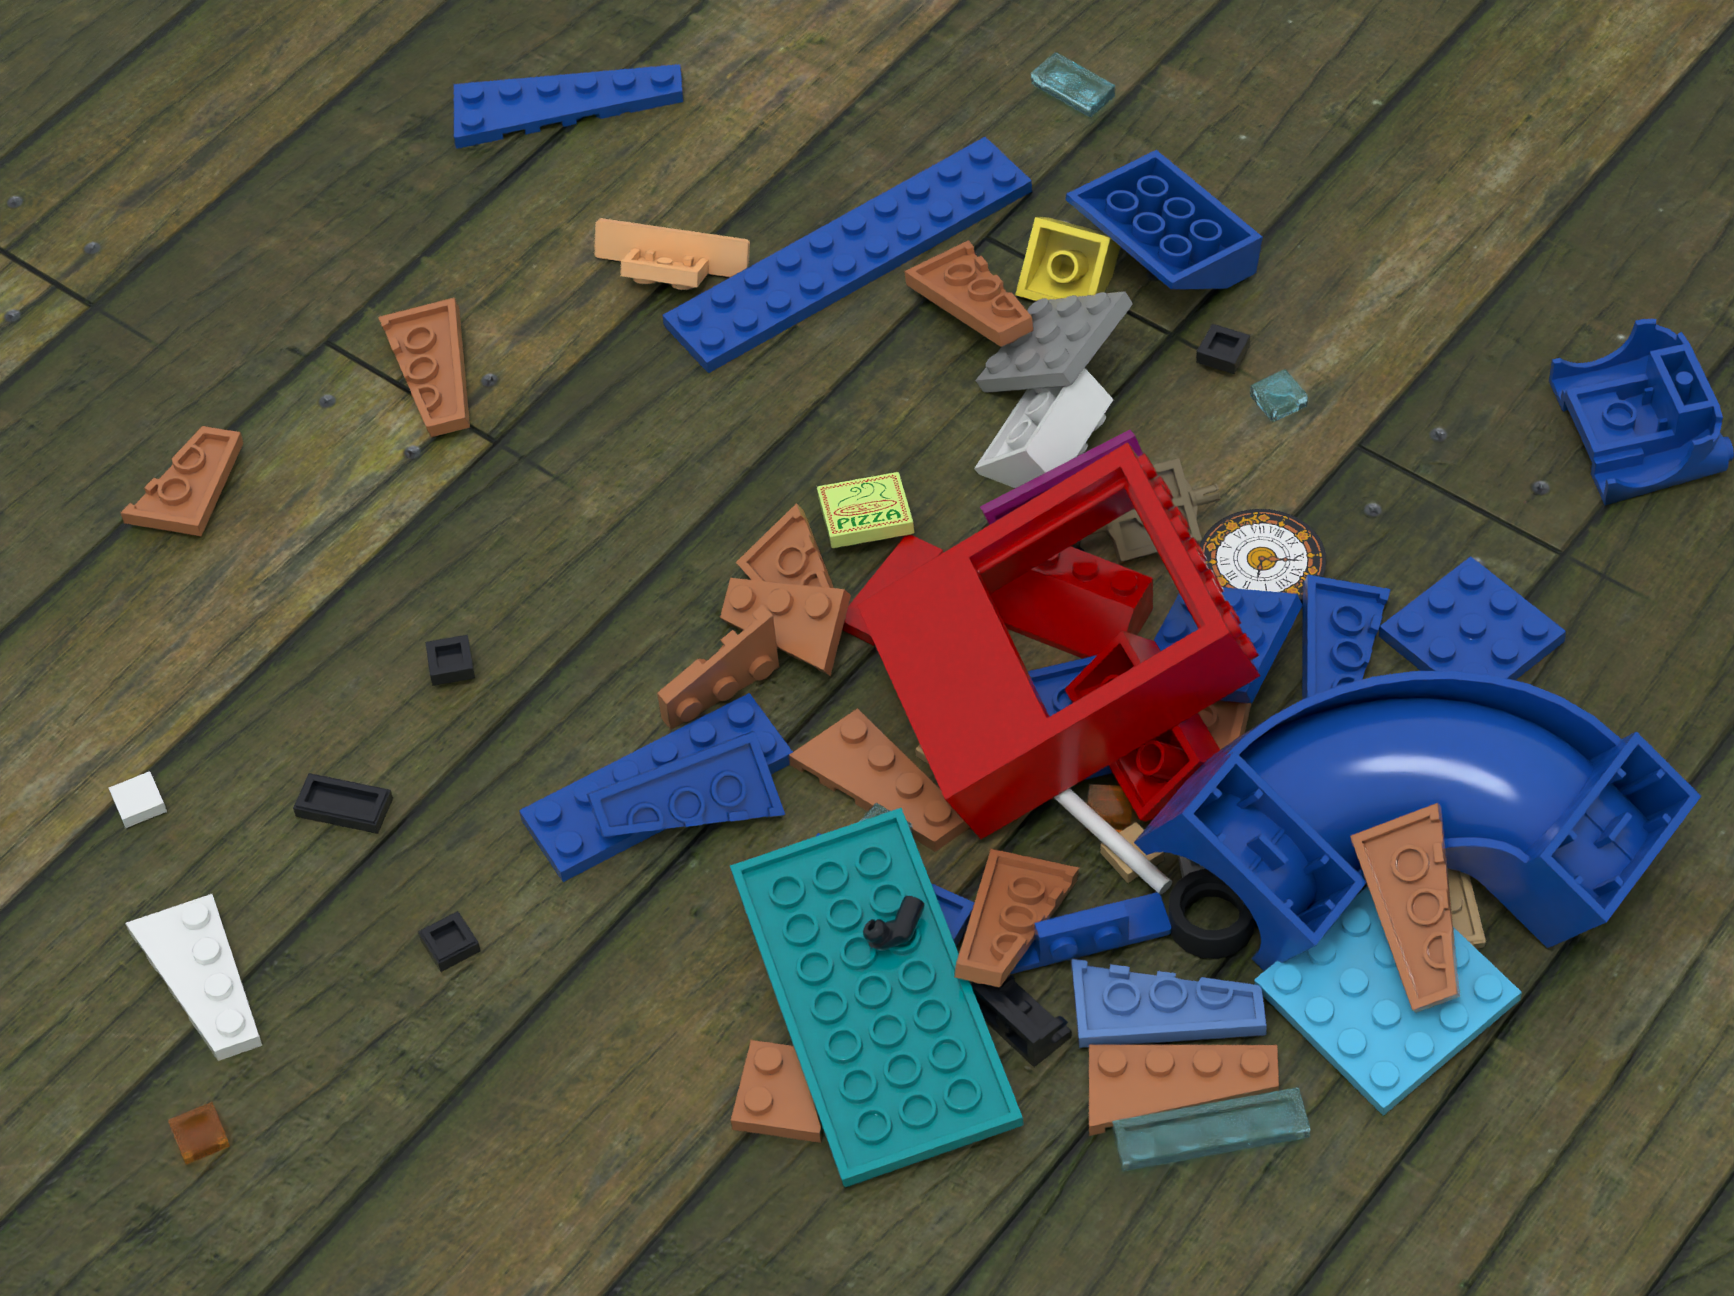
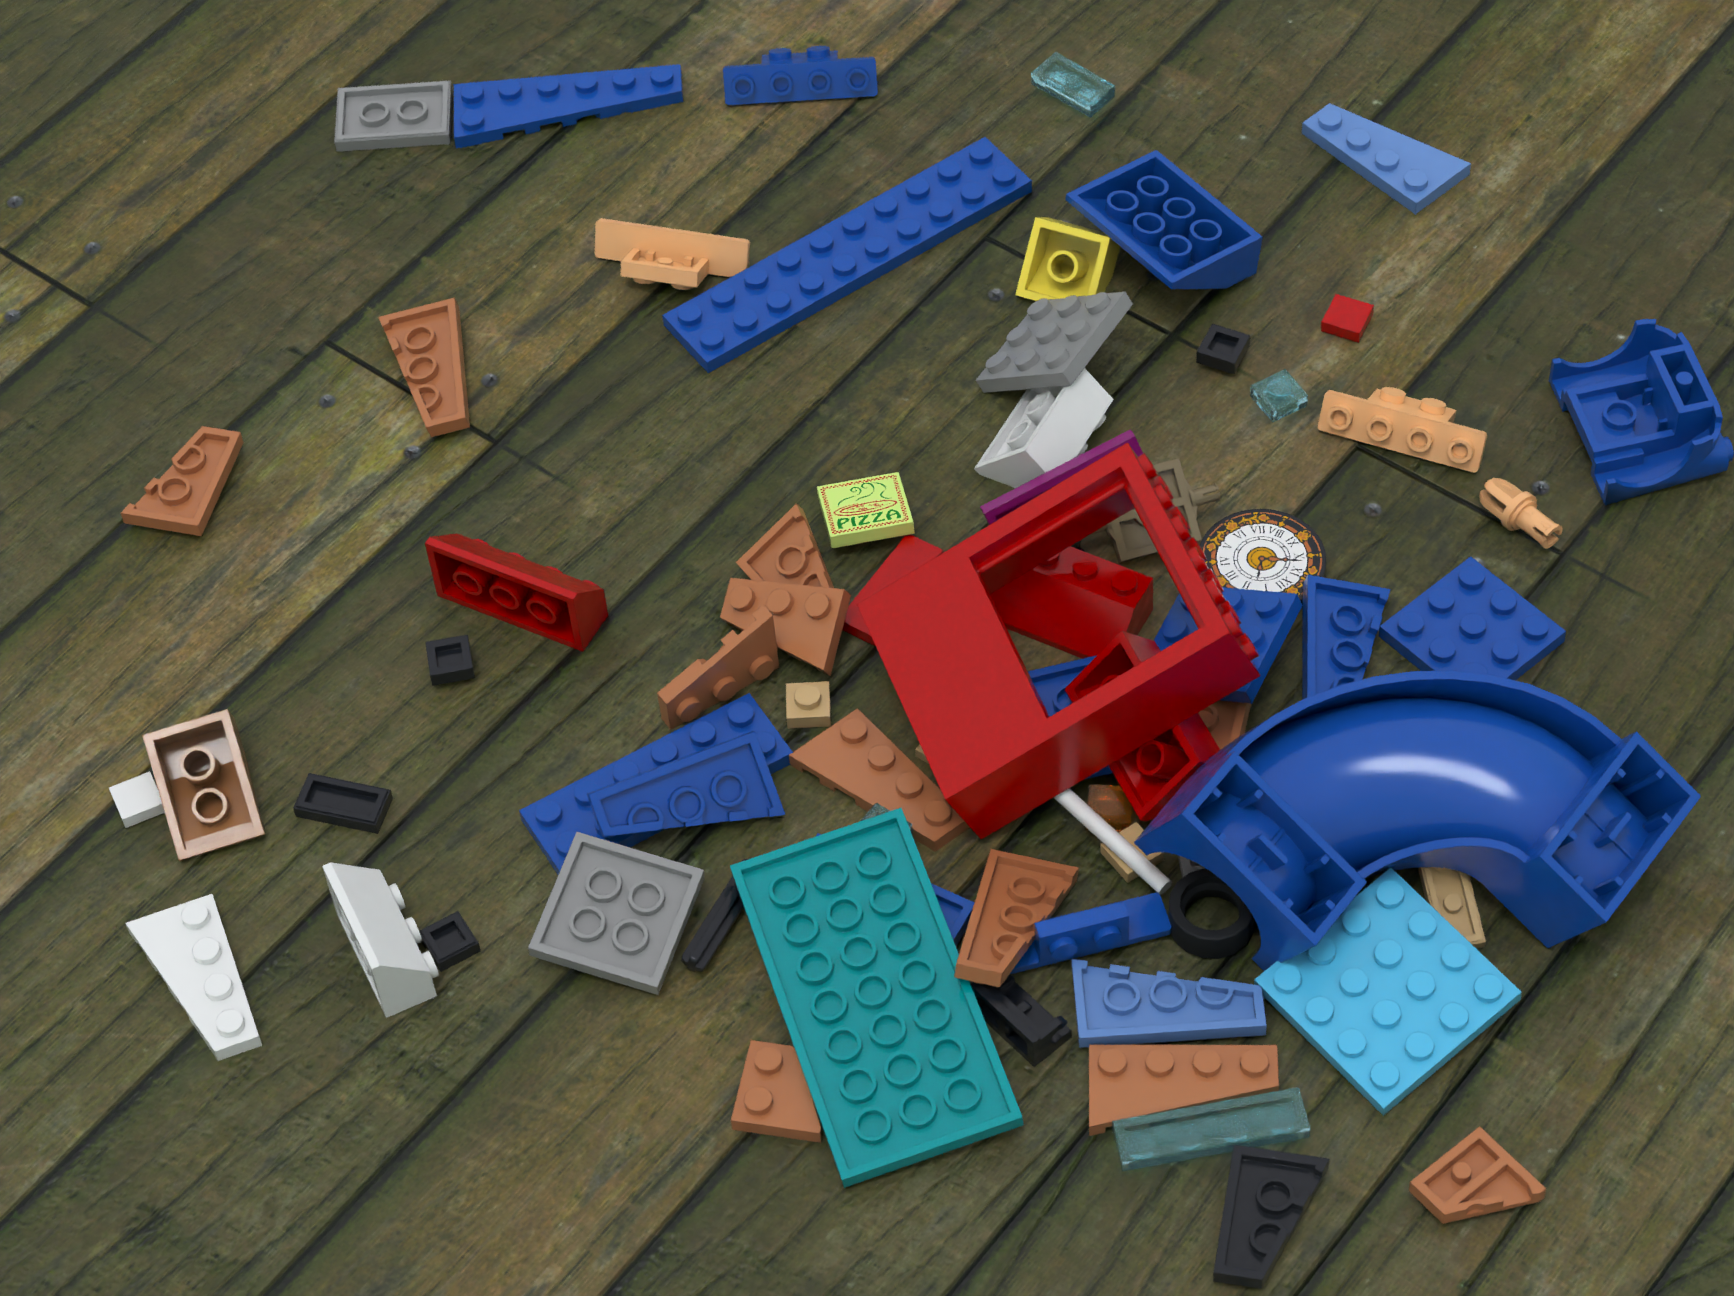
(199, 1133): clear orange tile -> none
(204, 784): none -> medium nougat slope
(382, 936): none -> white slope
(393, 116): none -> light grey tile
(516, 590): none -> red slope
(616, 913): none -> light grey plate
(713, 929): none -> black axle
(800, 77): none -> blue bracket
(808, 705): none -> tan plate
(900, 930): black arm -> none
(969, 292): nougat wing -> none
(1261, 1210): none -> black wing
(1347, 318): none -> red tile
(1389, 160): none -> medium blue wing
(1405, 426): none -> light nougat bracket
(1411, 894): nougat wing -> none
(1475, 1181): none -> nougat wing
(1519, 511): none -> light nougat arm

